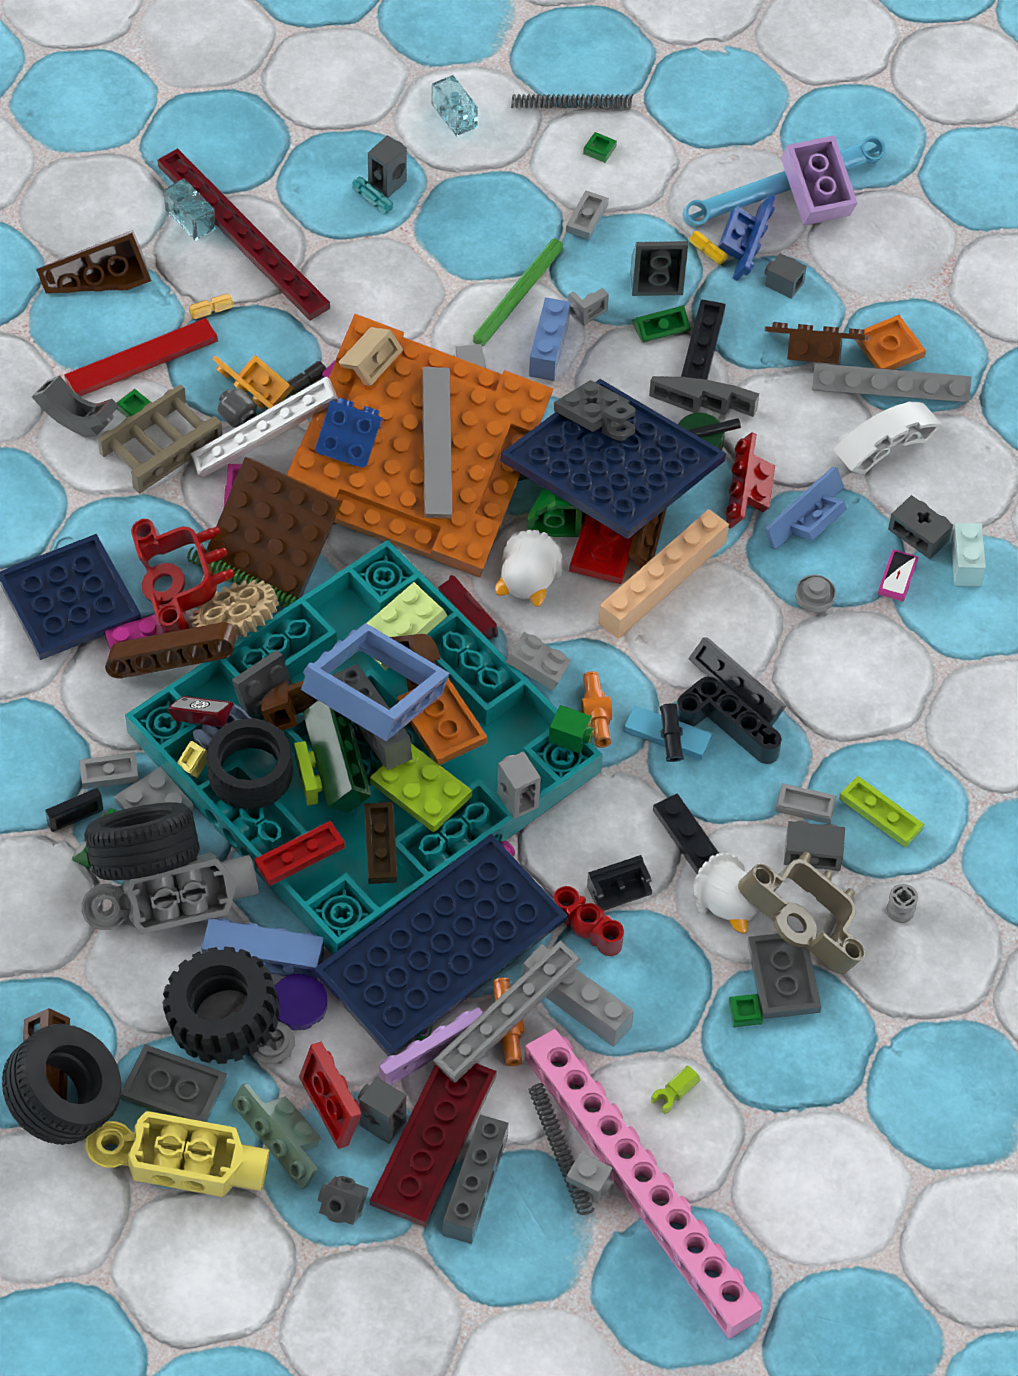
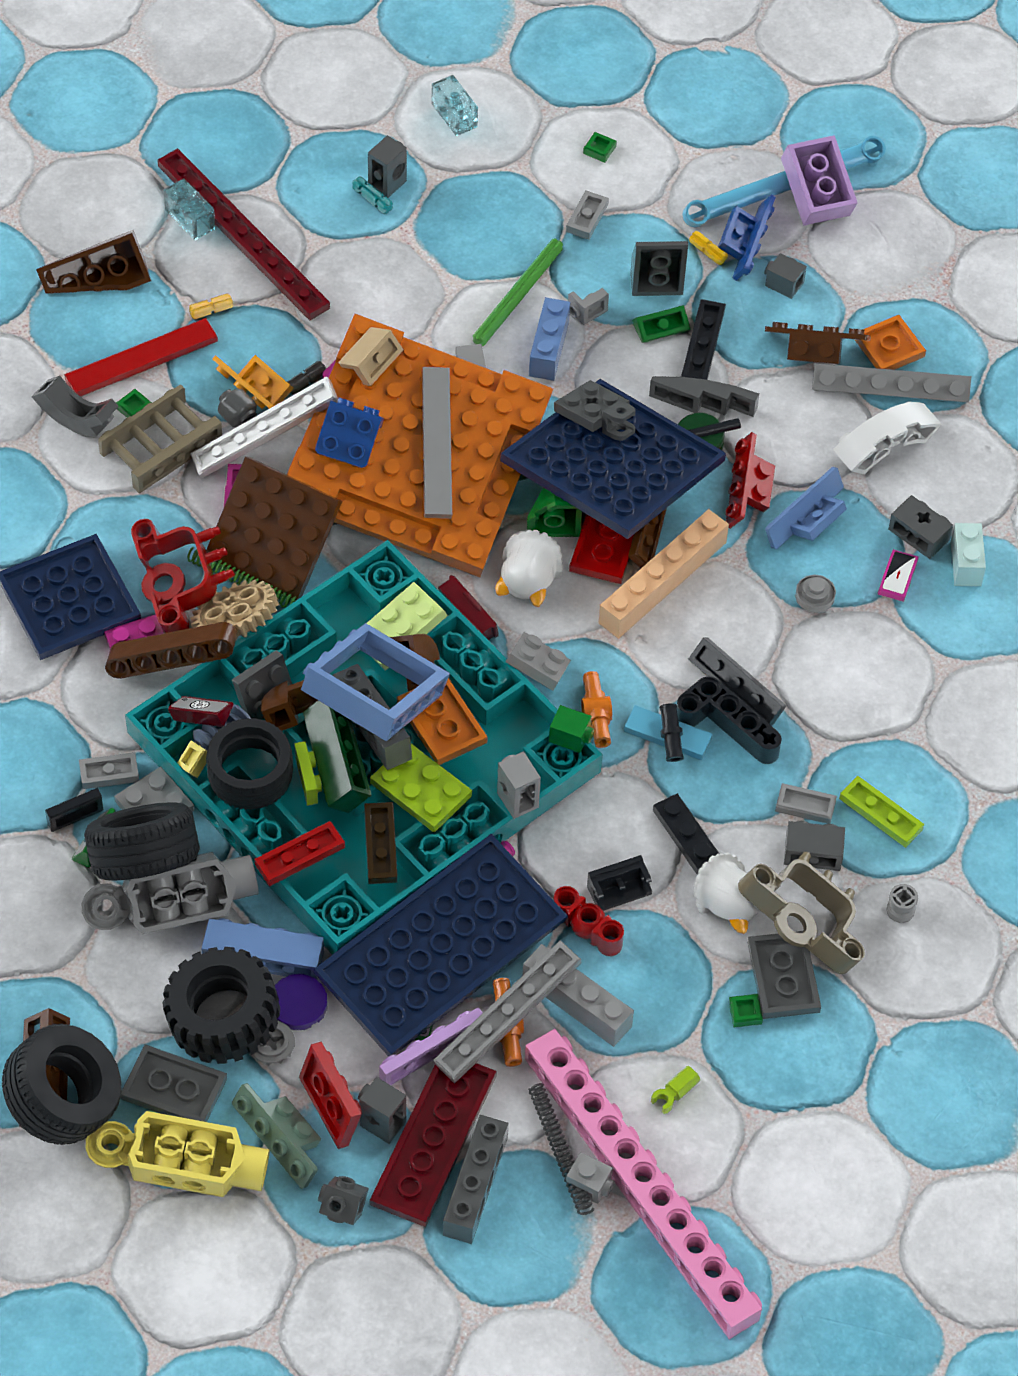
(576, 99): dark grey piece -> none

